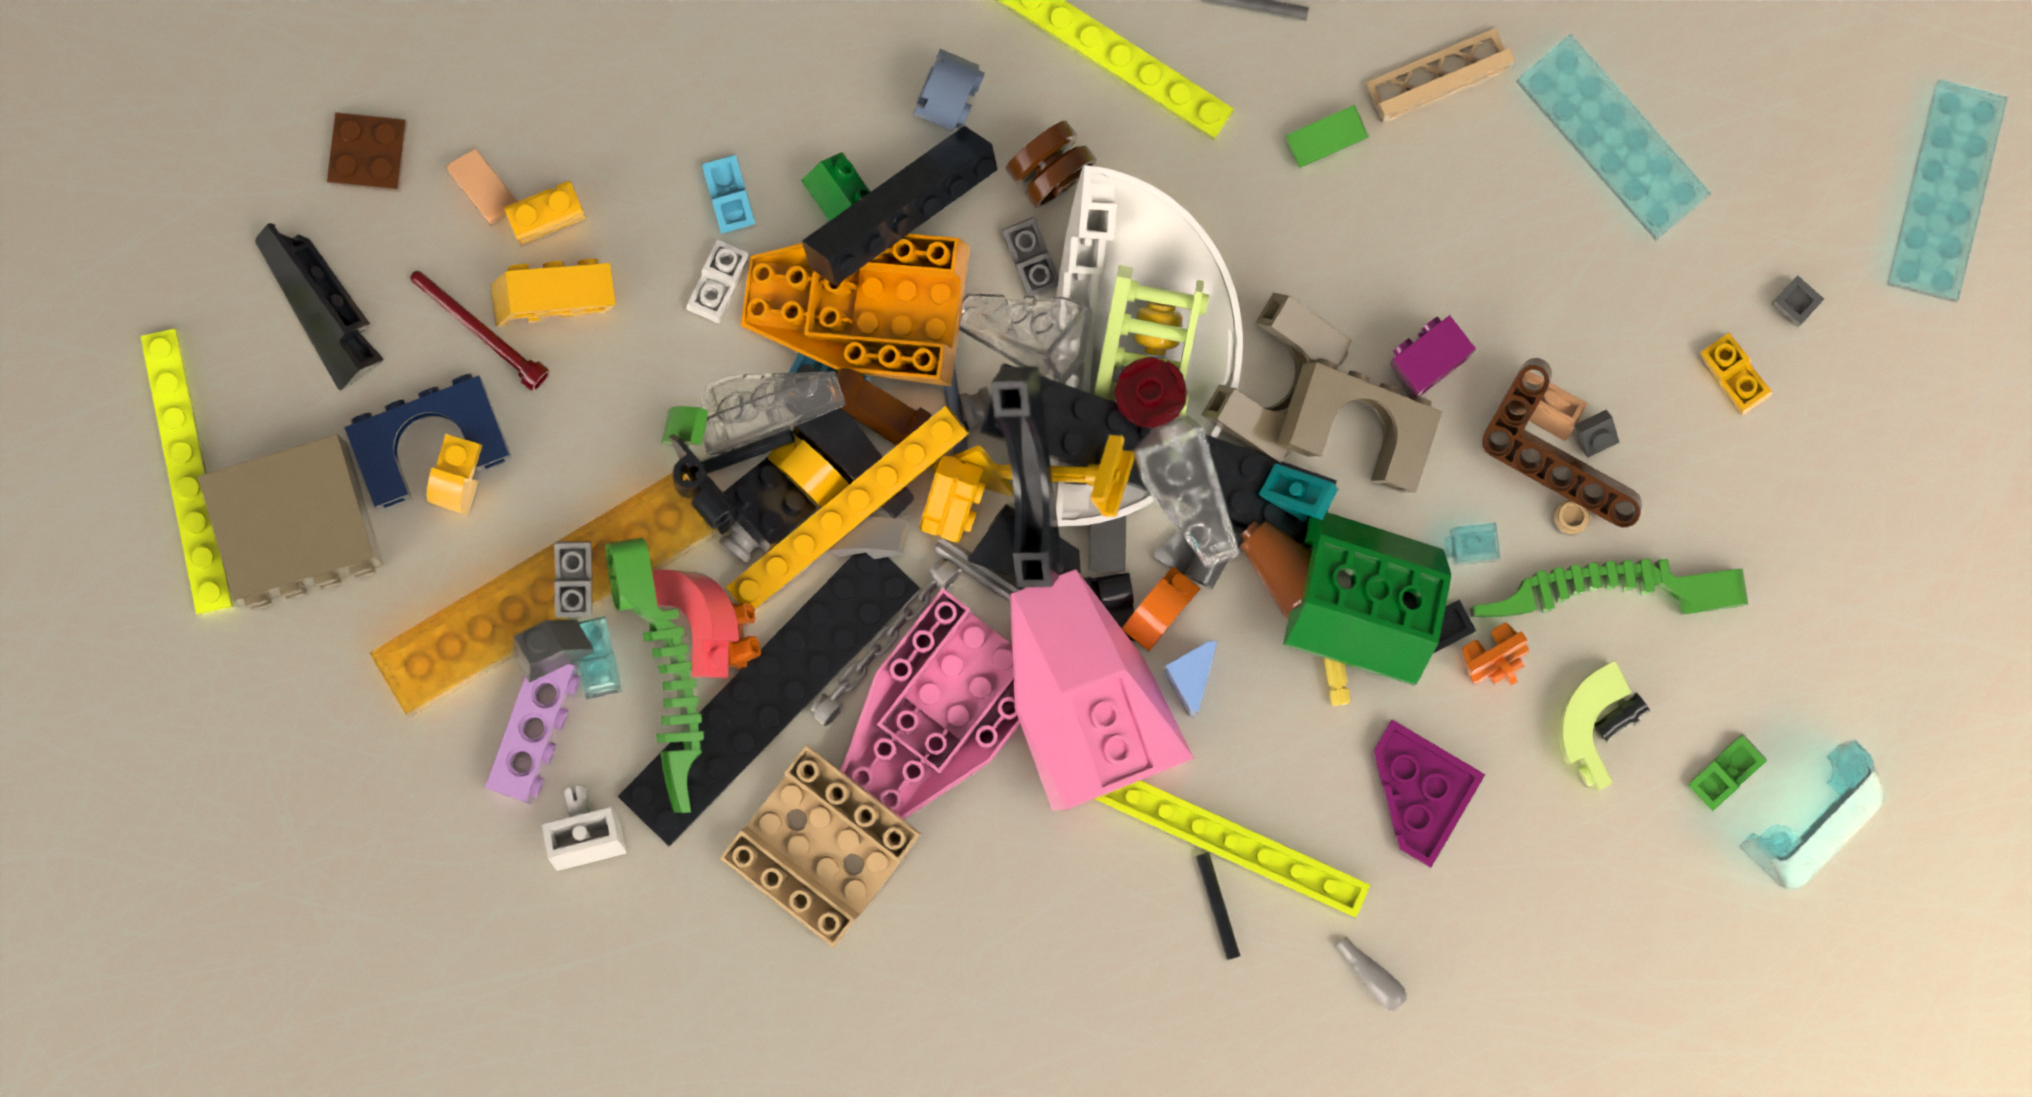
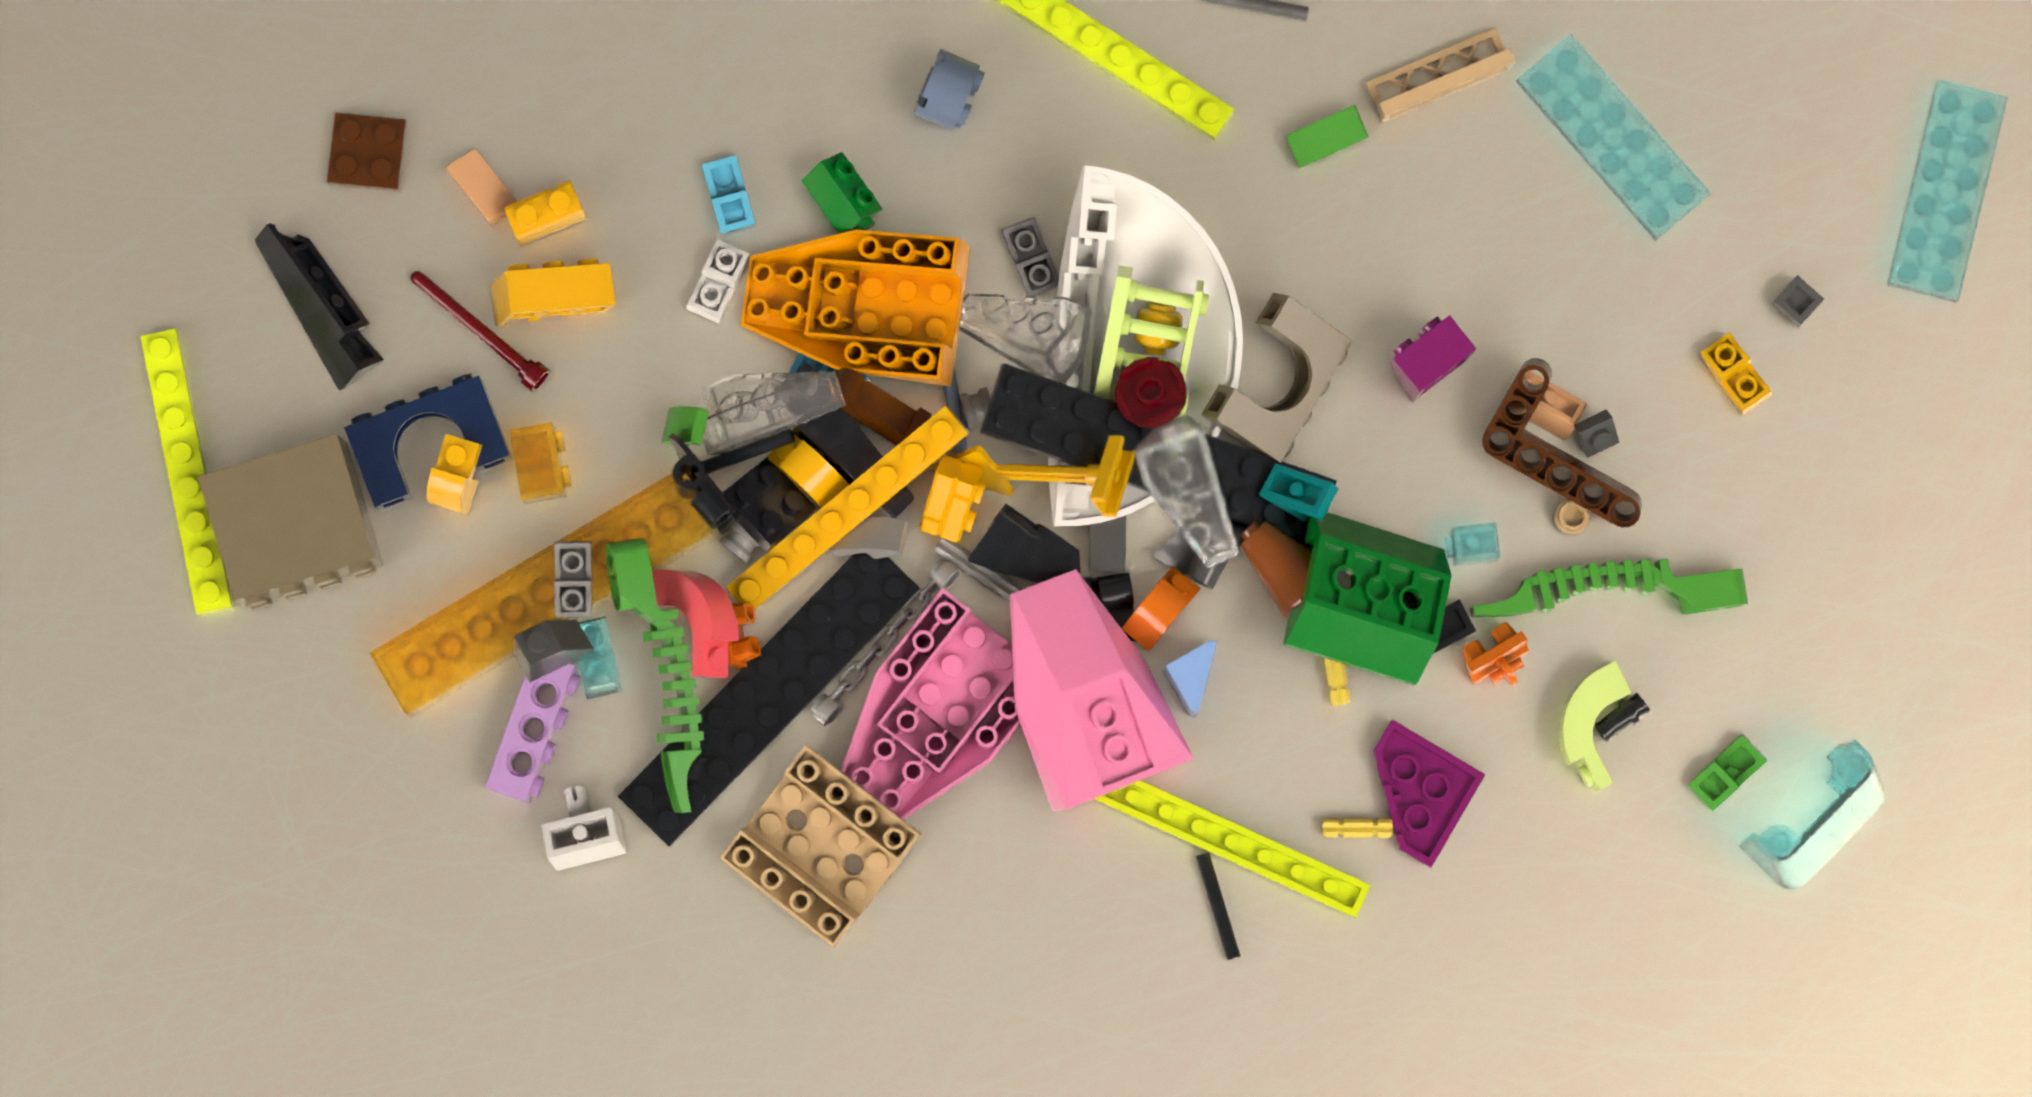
(539, 462): none -> clear yellow brick
(899, 205): black brick -> none
(1022, 421): black arch -> none
(1050, 164): reddish brown wheel -> none
(1357, 827): none -> light yellow axle
(1377, 980): light grey piece -> none
(1406, 422): dark tan arch -> none

